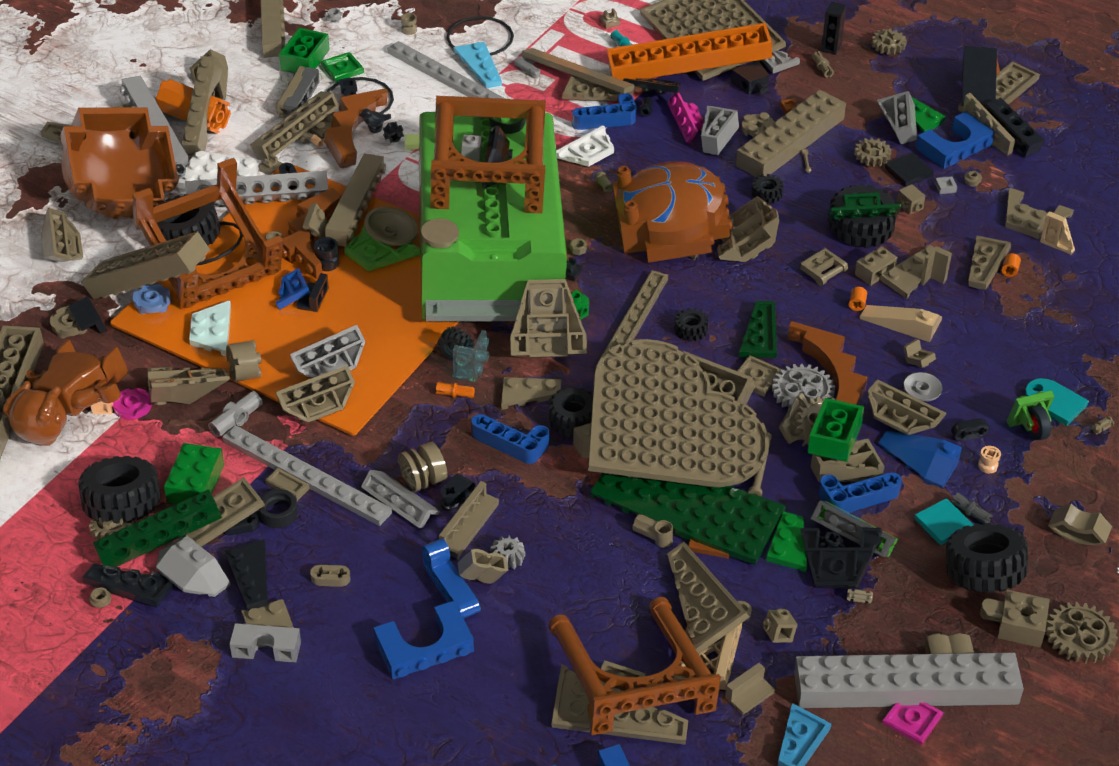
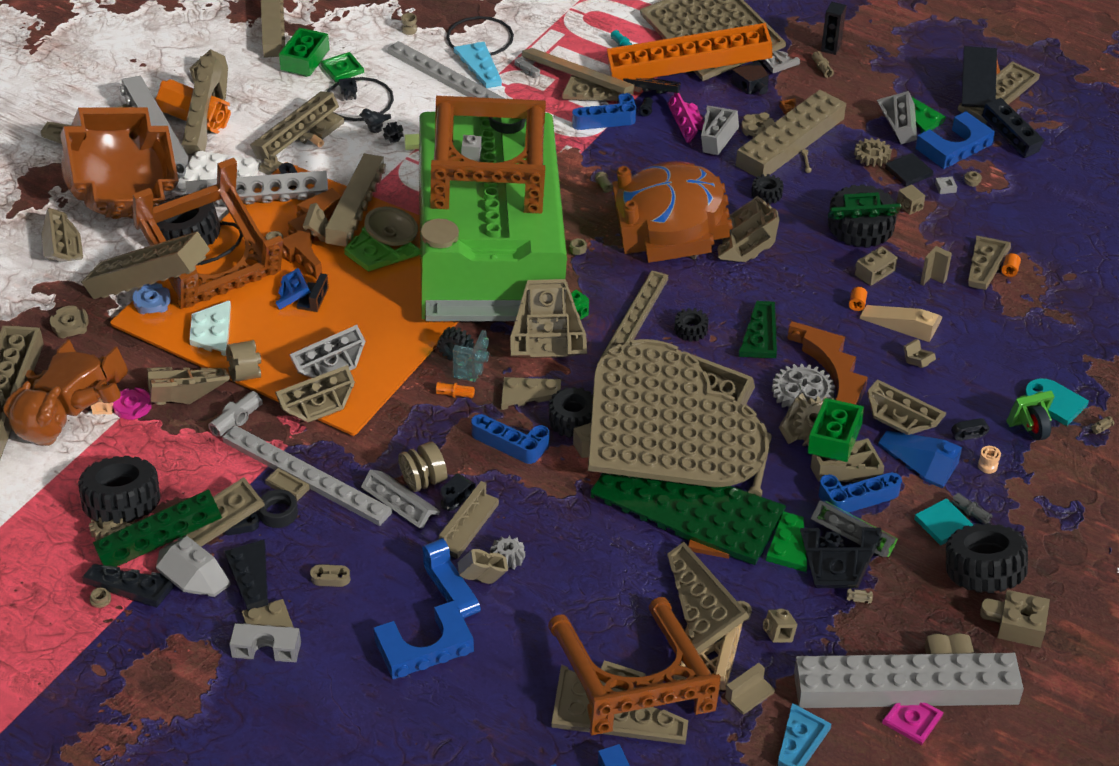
(86, 315): black panel -> none
(193, 472): green brick -> none
(298, 90): dark grey piece -> none
(327, 252): black wheel -> none
(334, 15): light grey plate -> none
(339, 137): dark orange arch -> none
(497, 150): black wedge -> none
(572, 269): black tile -> none
(587, 148): white wing -> none
(610, 19): dark tan tile -> none
(660, 531): dark tan piece -> none
(762, 374): dark tan tile -> none
(820, 262): dark tan plate -> none
(889, 41): dark tan gear -> none
(906, 275): dark tan wing -> none
(923, 386): light grey dish -> none
(1001, 139): dark tan wing -> none
(1028, 219): dark tan wing -> none
(1057, 233): tan wing -> none
(1080, 525): dark tan brick -> none
(1081, 632): dark tan gear -> none

